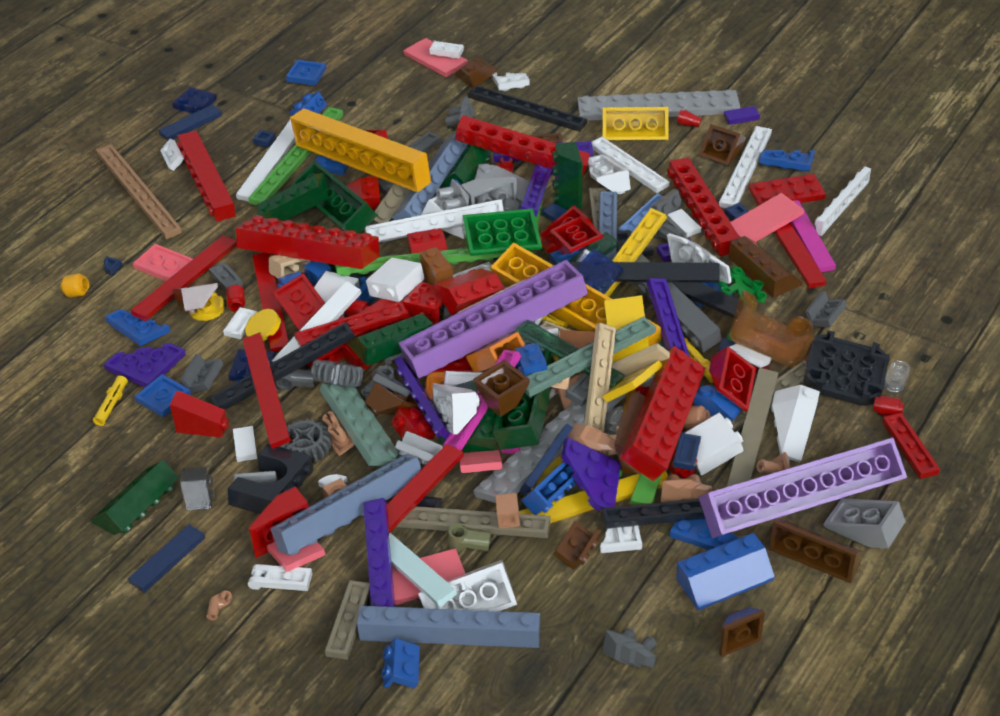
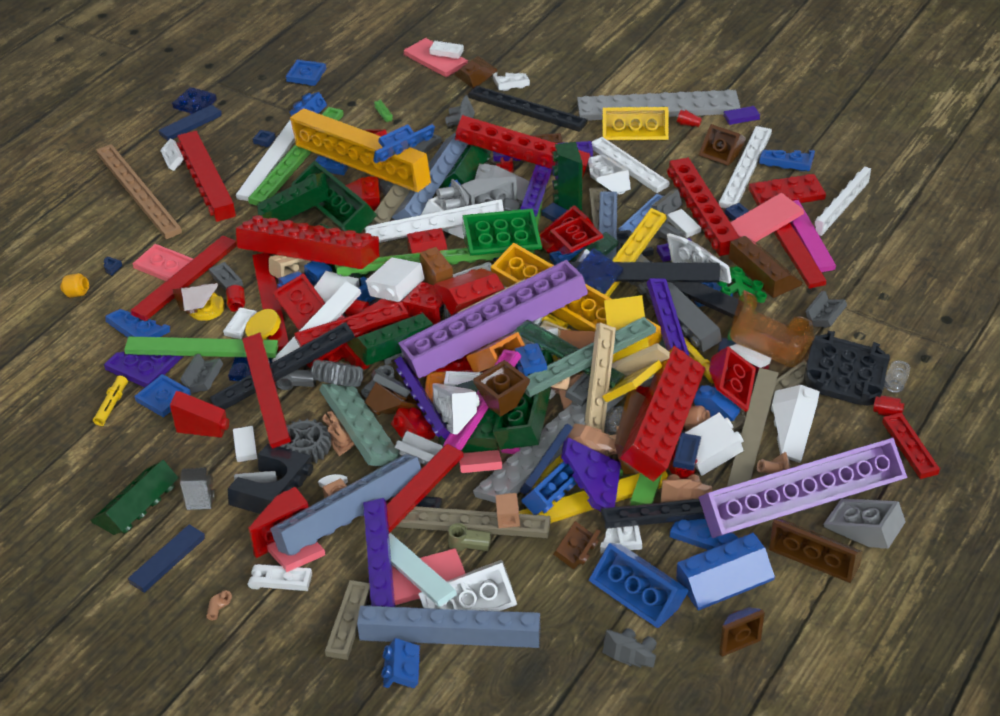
(193, 346): none -> bright green tile
(383, 111): none -> bright green axle
(401, 139): none -> blue bracket
(638, 584): none -> blue slope

